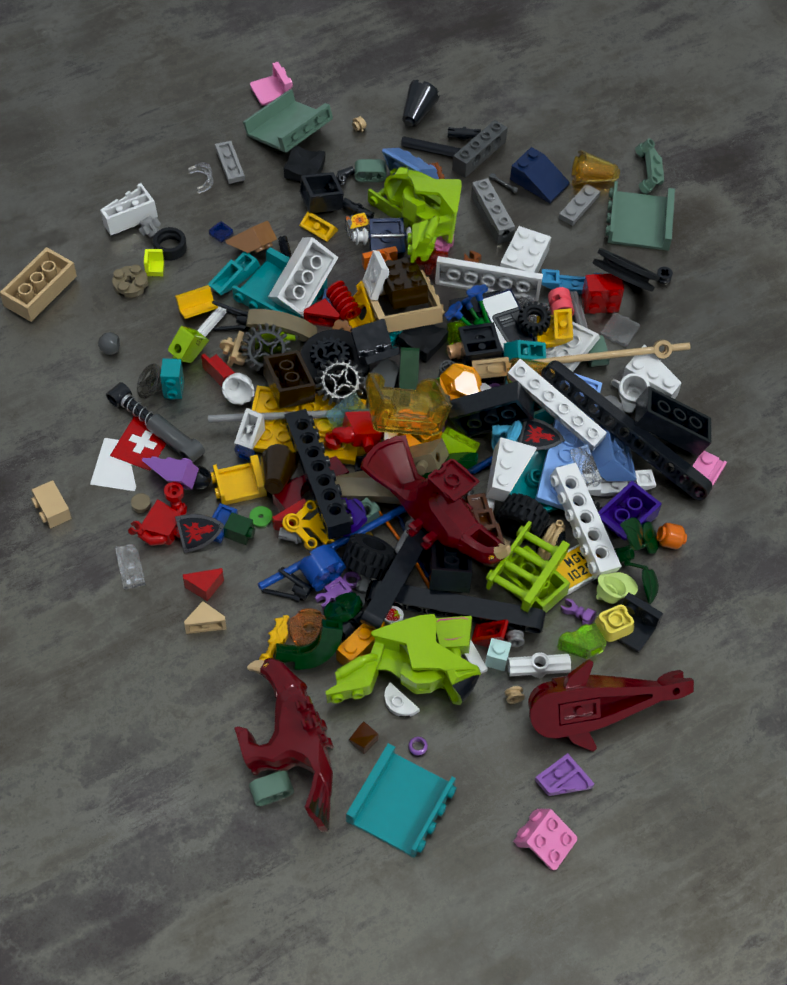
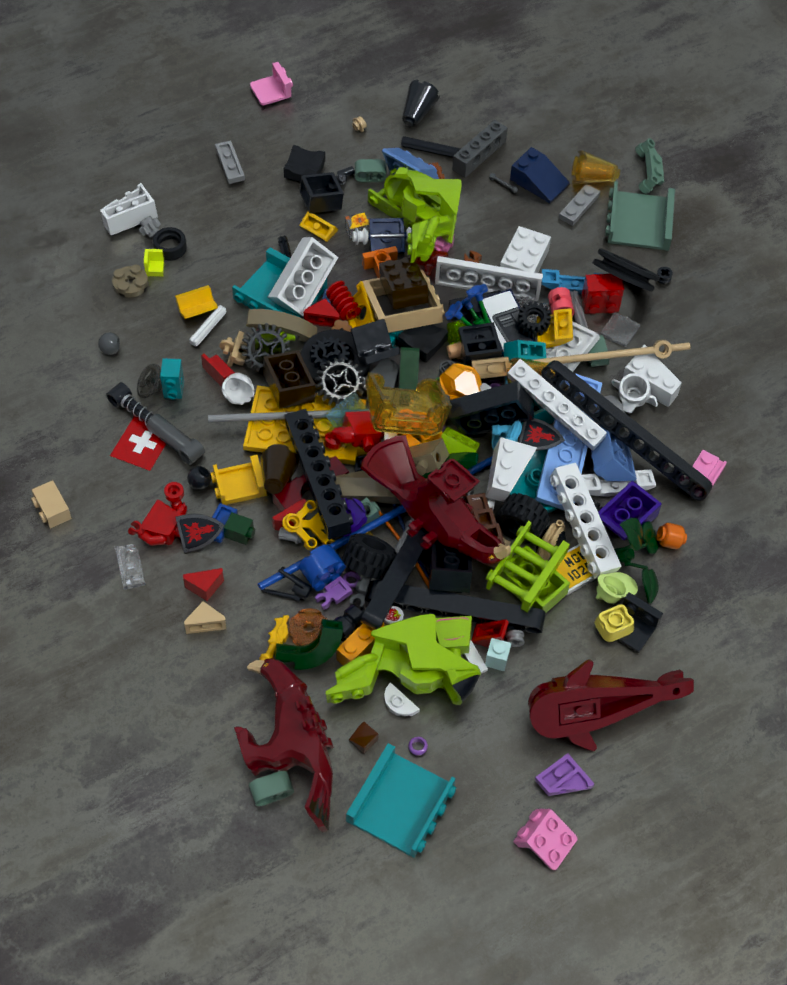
(38, 284): tan brick -> none
(112, 471): white sticker -> none
(140, 503): dark tan tile -> none
(174, 470): medium lavender slope -> none
(187, 344): lime torso -> none
(209, 181): clear helmet -> none
(221, 231): clear blue tile -> none
(234, 273): teal slope -> none
(241, 317): black plant -> none
(244, 452): clear blue tile -> none
(250, 429): white slope -> none
(254, 239): medium nougat slope -> none
(261, 511): bright green wheel -> none
(286, 122): sand green panel -> none
(344, 608): dark green tile -> none
(356, 208): black pin -> none
(375, 275): white plate -> none
(463, 133): black pin -> none
(492, 211): light grey piece -> none
(514, 694): tan bush -> none
(551, 664): white piece -> none
(579, 612): medium lavender piece -> none
(583, 642): clear neon green slope -> none
(586, 464): clear hinge -> none
(673, 421): black brick -> none

